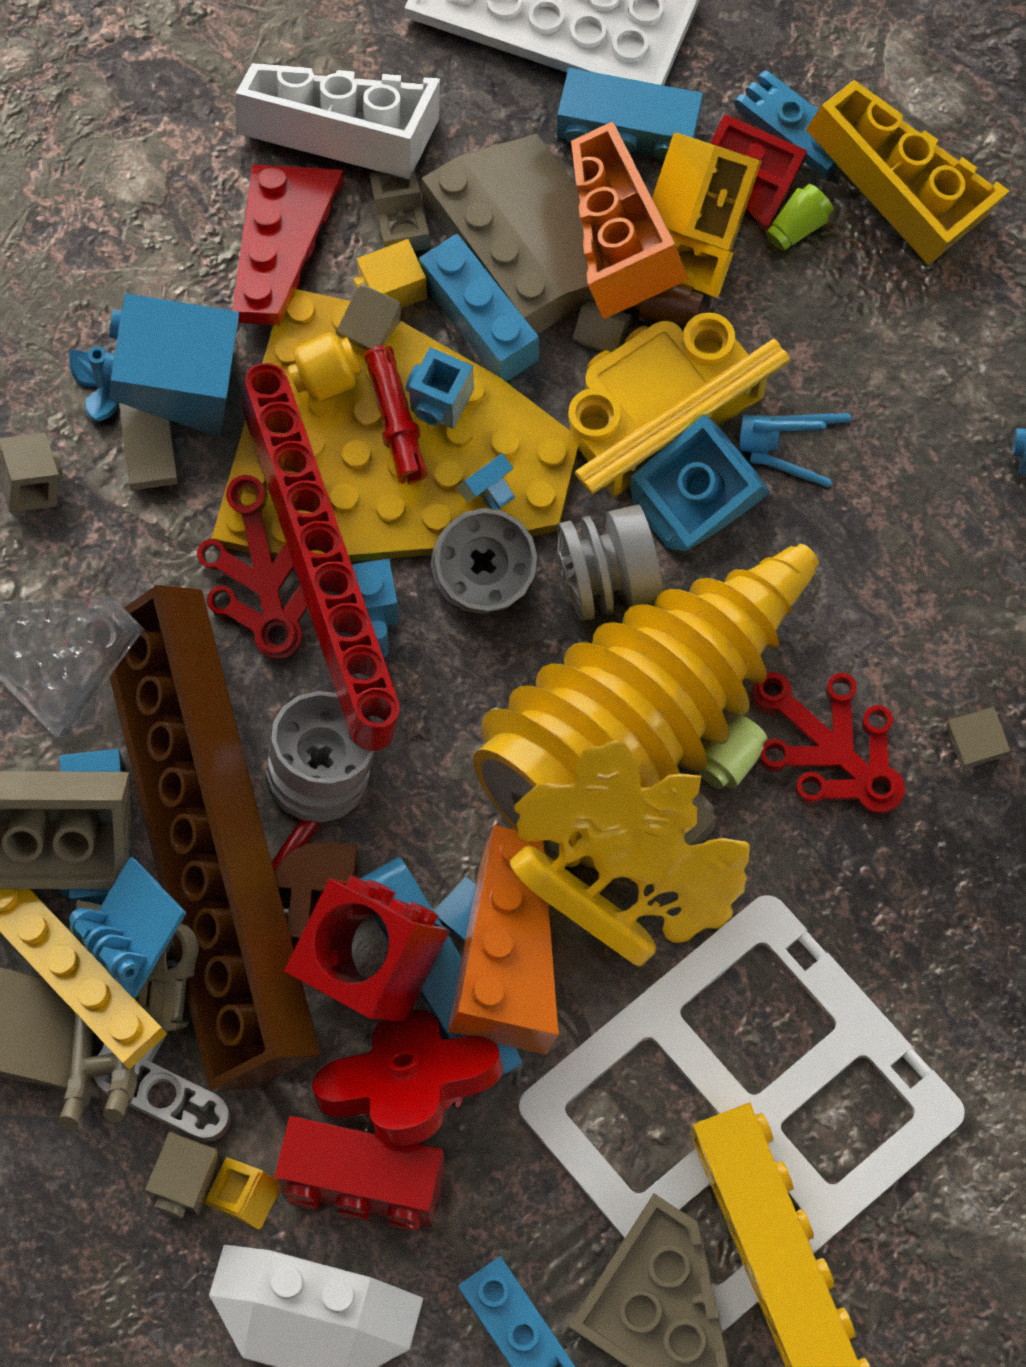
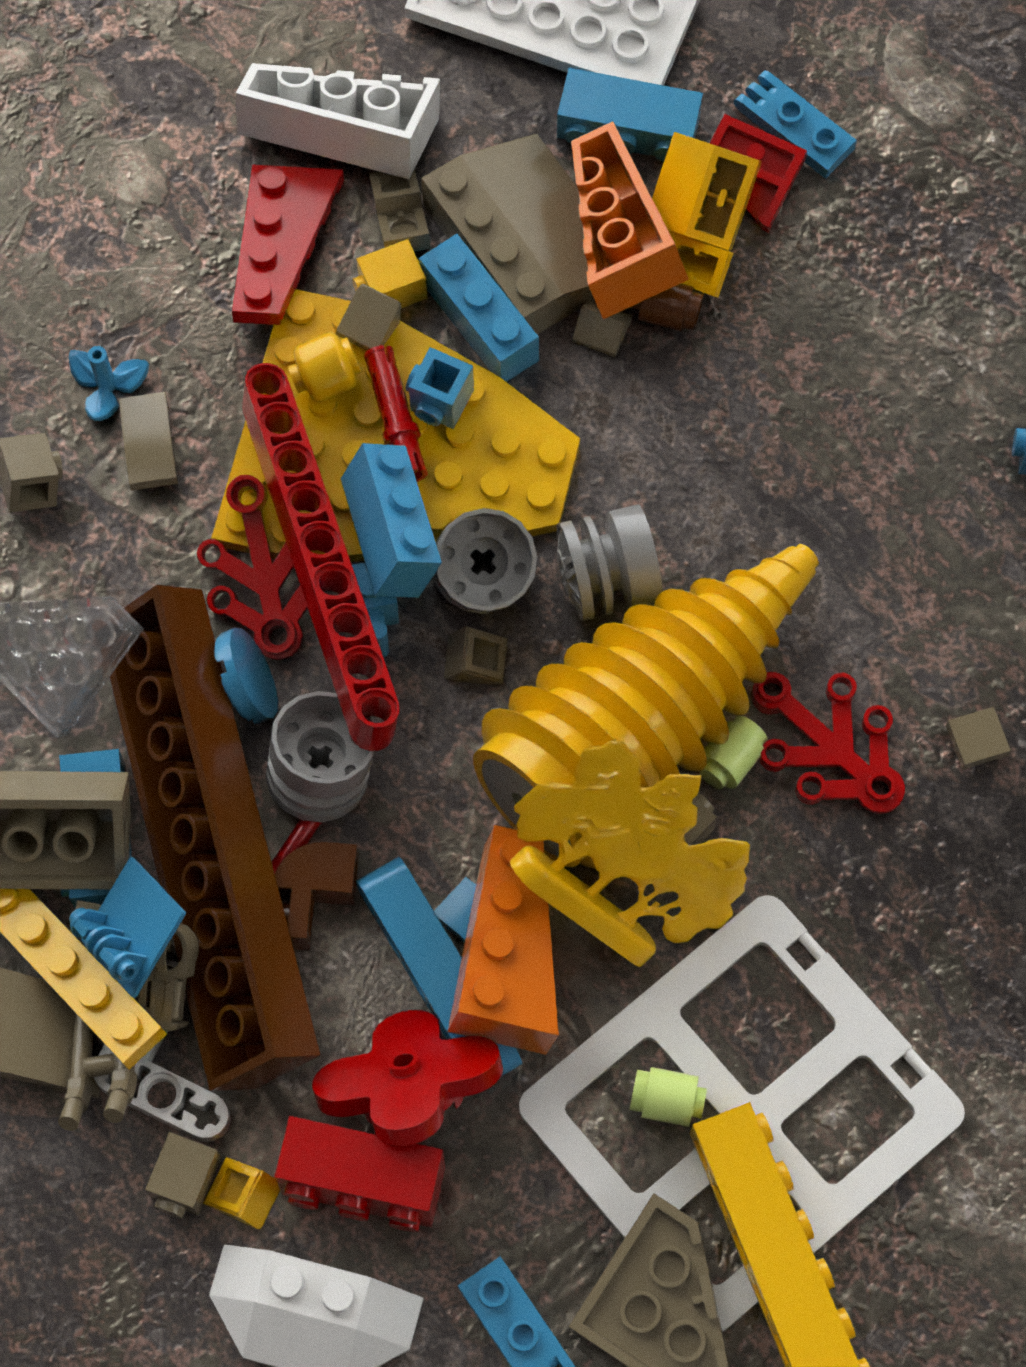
(172, 360): dark azure slope -> none
(247, 676): none -> dark azure tile
(325, 948): red brick -> none
(390, 520): none -> dark azure brick
(475, 657): none -> dark tan slope
(489, 484): dark azure tile -> none
(657, 389): yellow brick -> none
(668, 1096): none -> yellowish green brick
(696, 486): dark azure slope -> none
(762, 434): dark azure plant -> none
(800, 216): lime cone -> none
(903, 171): yellow wedge -> none

